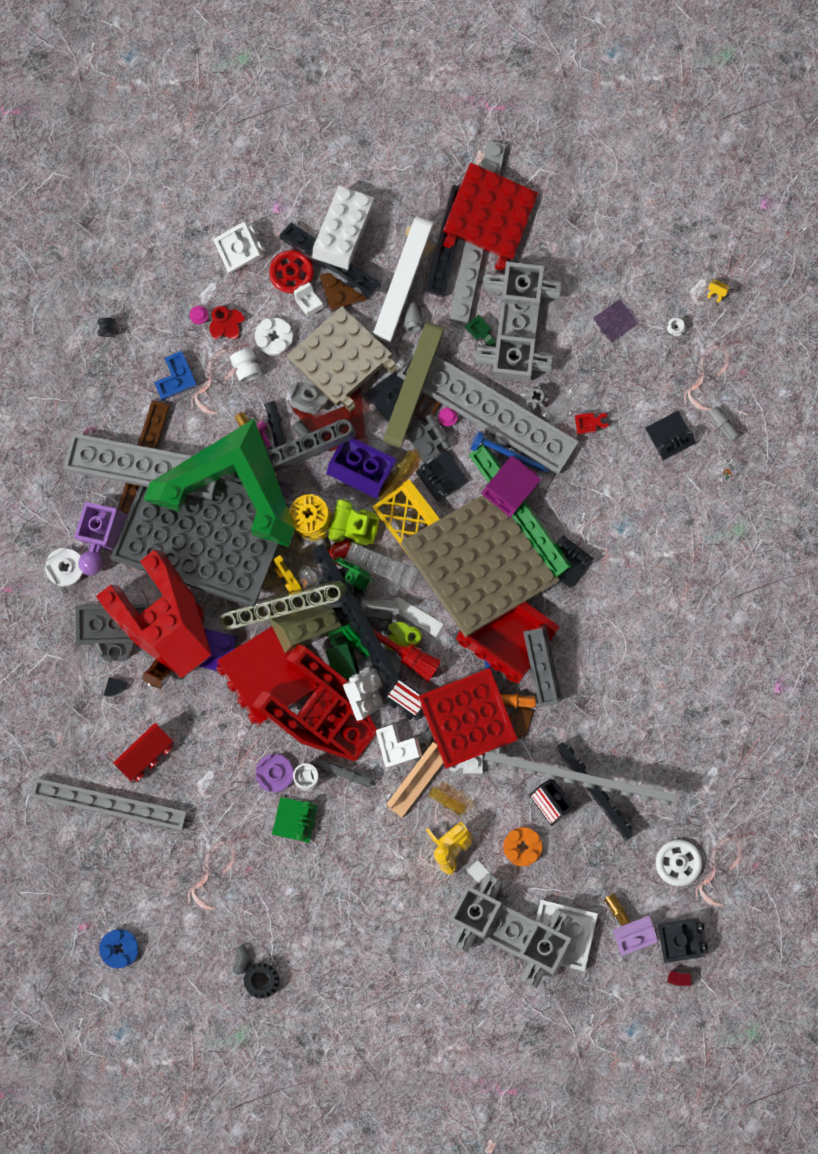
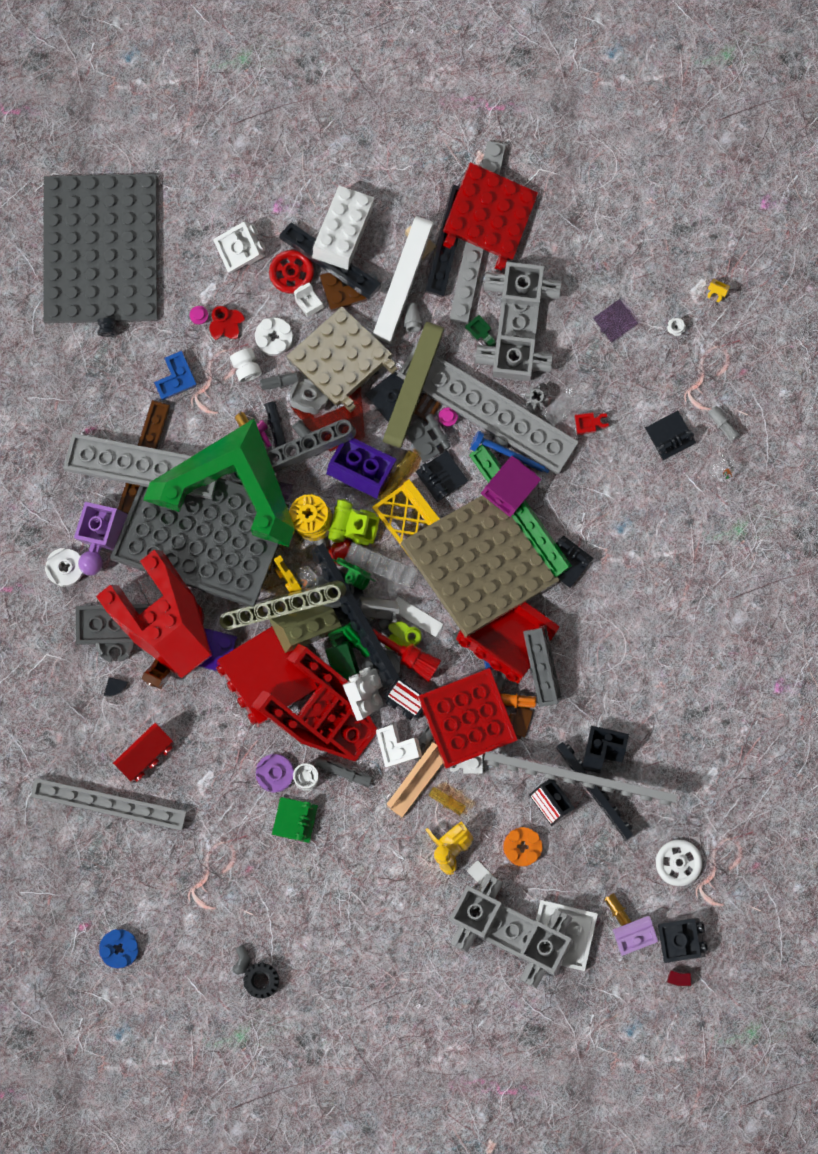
(100, 248): none -> dark grey plate
(278, 381): none -> dark grey axle
(603, 745): none -> black brick

